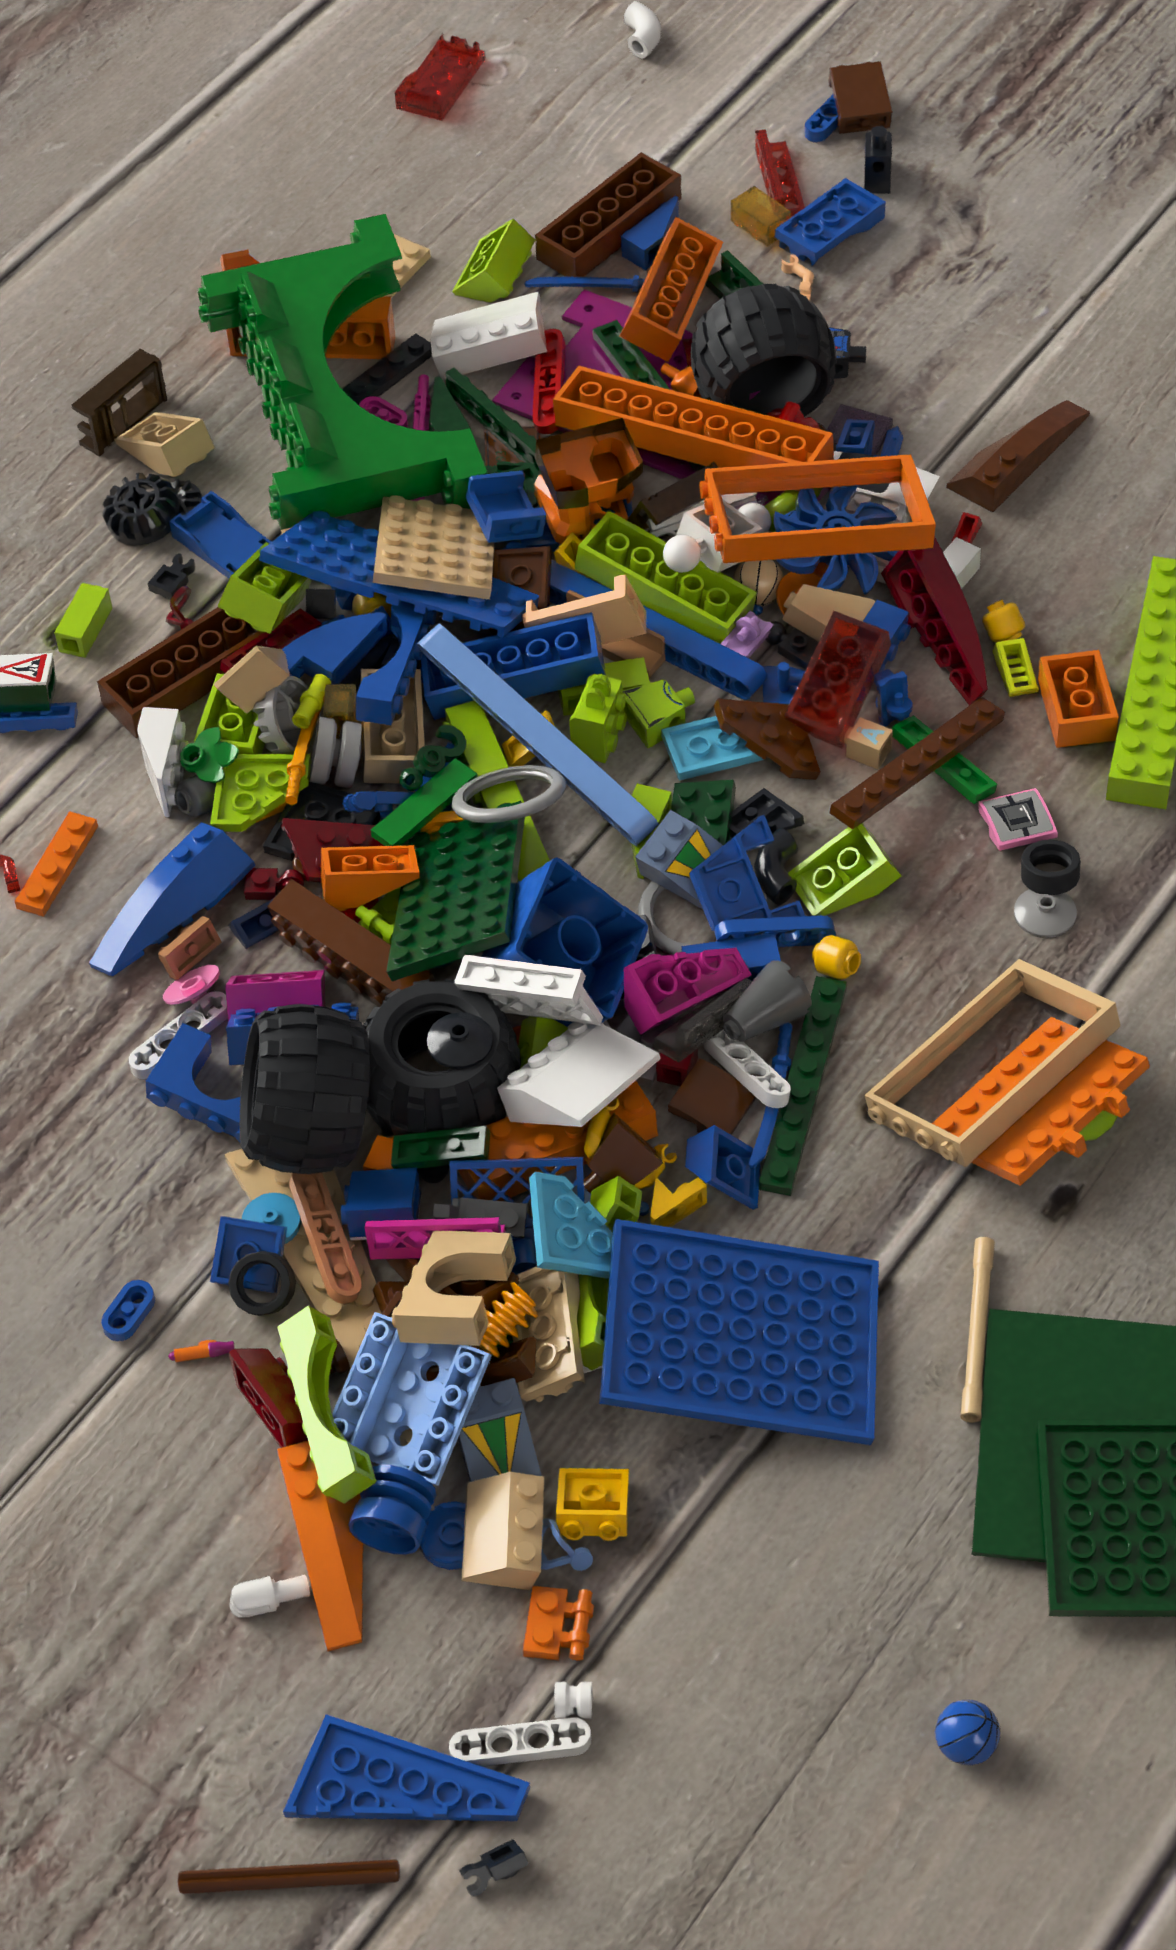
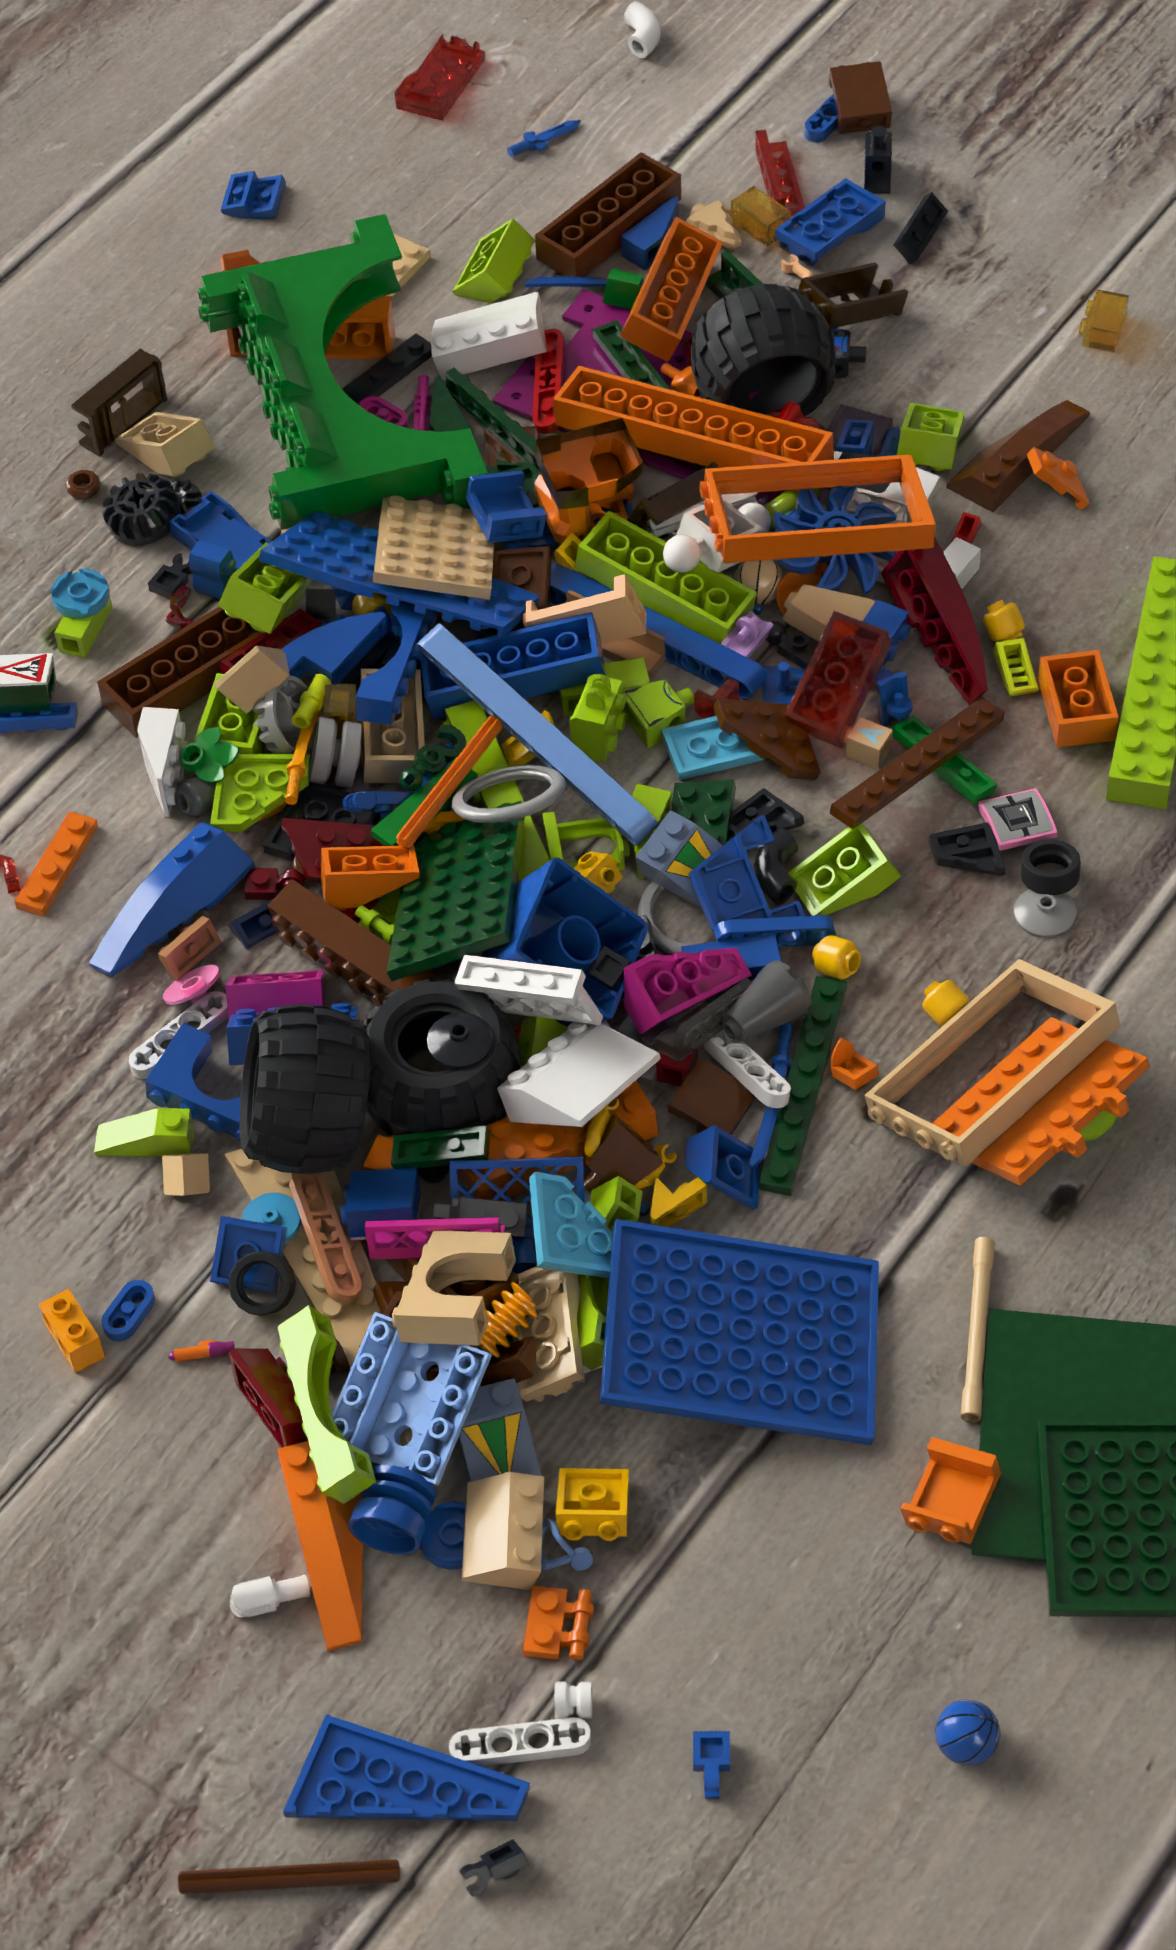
(71, 1330): none -> light orange brick
(80, 477): none -> reddish brown piece
(80, 593): none -> dark azure tile
(147, 1134): none -> lime slope
(186, 1174): none -> tan panel
(211, 568): none -> blue brick
(253, 197): none -> blue slope
(449, 782): none -> orange axle
(539, 141): none -> blue sword
(582, 829): none -> lime panel
(600, 870): none -> yellow brick
(608, 968): none -> black plate
(622, 288): none -> green brick
(704, 702): none -> clear red bracket
(711, 1755): none -> blue plate
(716, 221): none -> tan rock
(850, 1066): none -> orange plate
(856, 280): none -> dark brown door
(920, 228): none -> black plate
(931, 435): none -> lime slope
(943, 1001): none -> yellow head
(952, 1491): none -> orange panel
(968, 849): none -> black wing
(1058, 474): none -> orange wing
(1104, 320): none -> clear yellow brick

